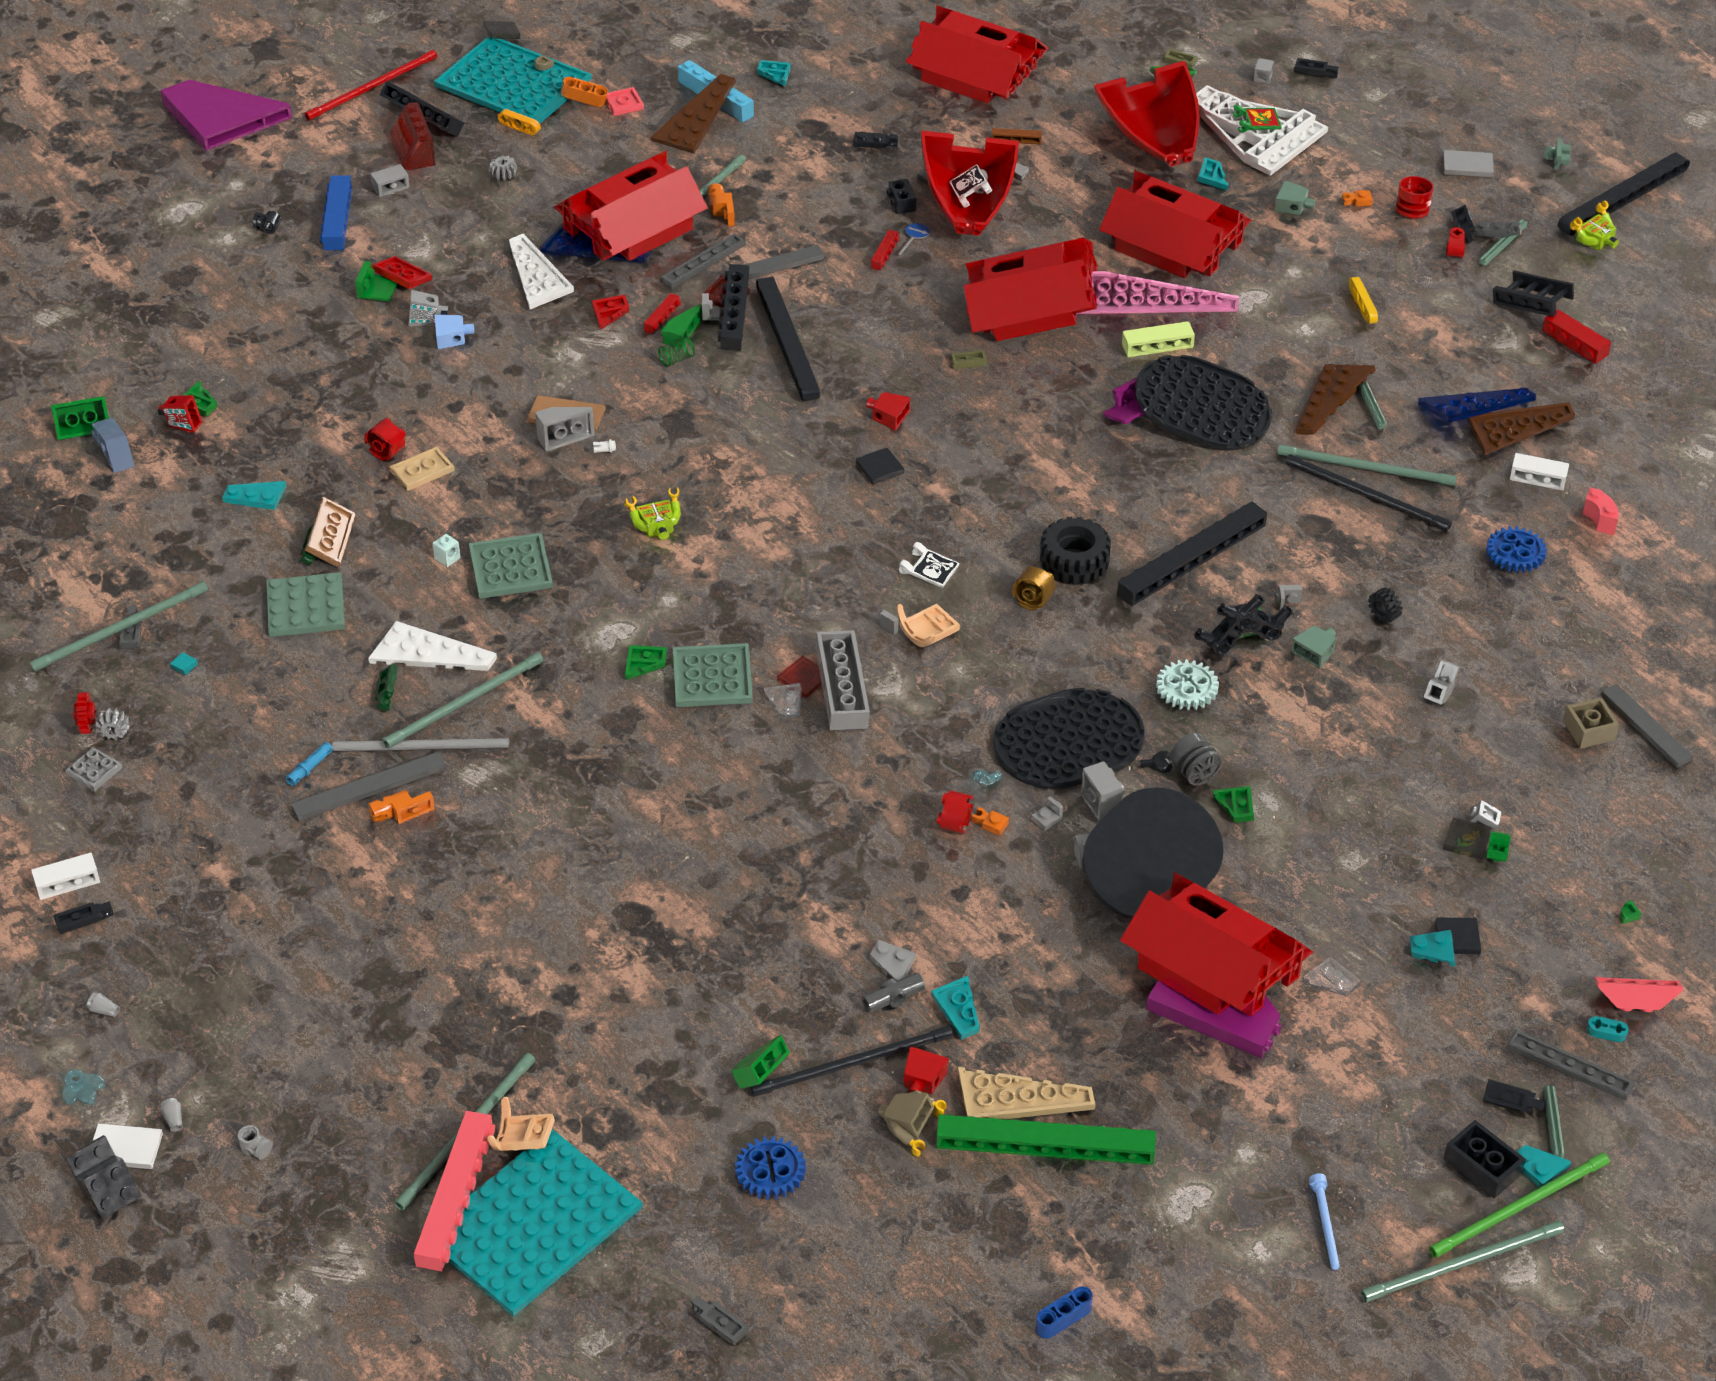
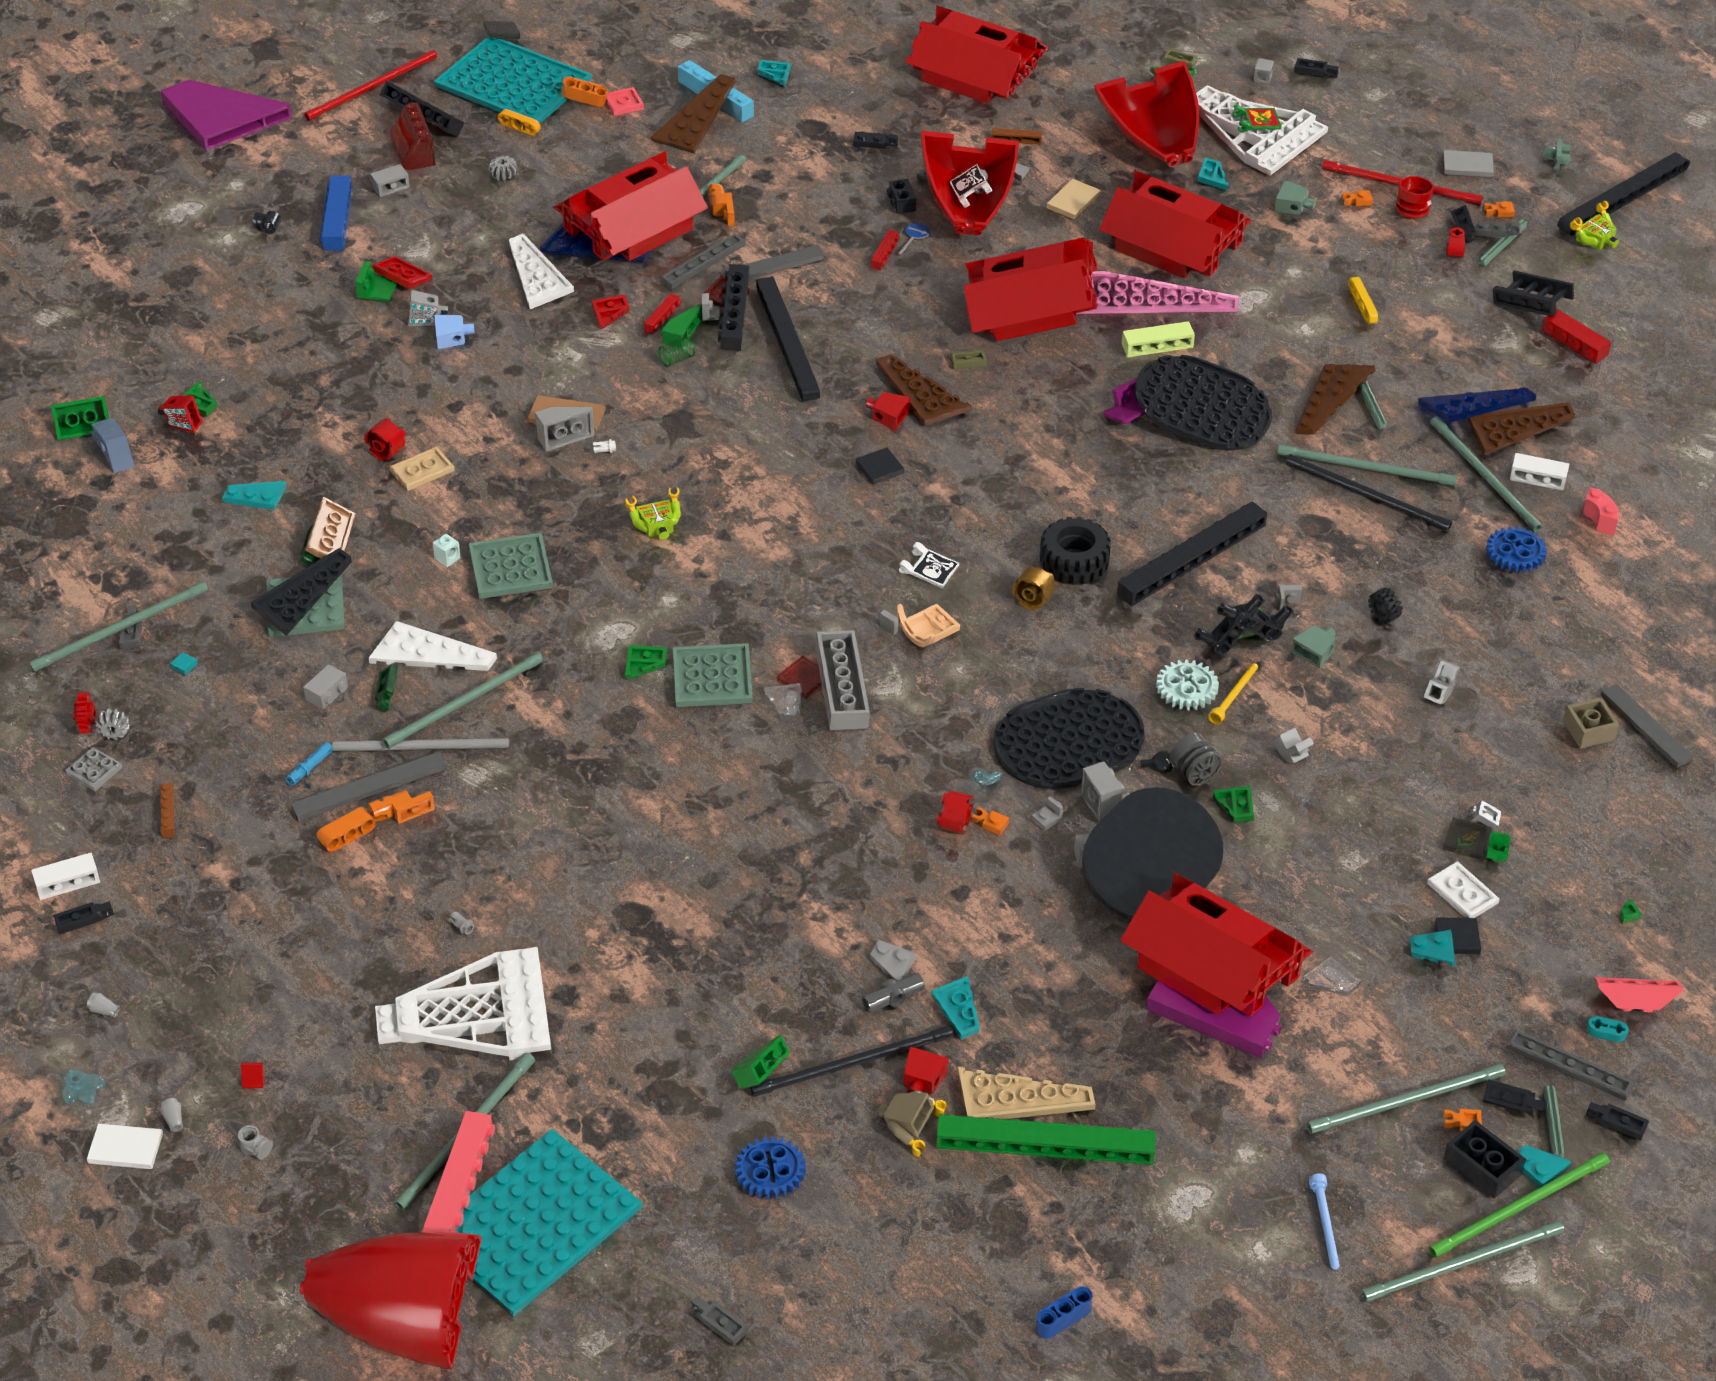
(102, 1176): black bracket -> none
(167, 810): none -> dark orange piece
(252, 1075): none -> red slope
(296, 596): none -> black wing
(325, 687): none -> light grey brick
(346, 829): none -> orange beam
(397, 1291): none -> red panel
(465, 926): none -> light grey pin
(521, 998): none -> white wing
(521, 1131): light nougat piece -> none
(543, 63): dark tan tile -> none
(927, 397): none -> reddish brown wing
(1073, 199): none -> tan tile
(1217, 714): none -> yellow piece
(1291, 746): none -> light grey brick
(1326, 1122): none -> sand green piece
(1336, 167): none -> red piece
(1462, 1118): none -> orange plate
(1463, 891): none -> white tile
(1501, 209): none -> orange plate
(1528, 518): none -> sand green piece
(1618, 1119): none -> black hinge

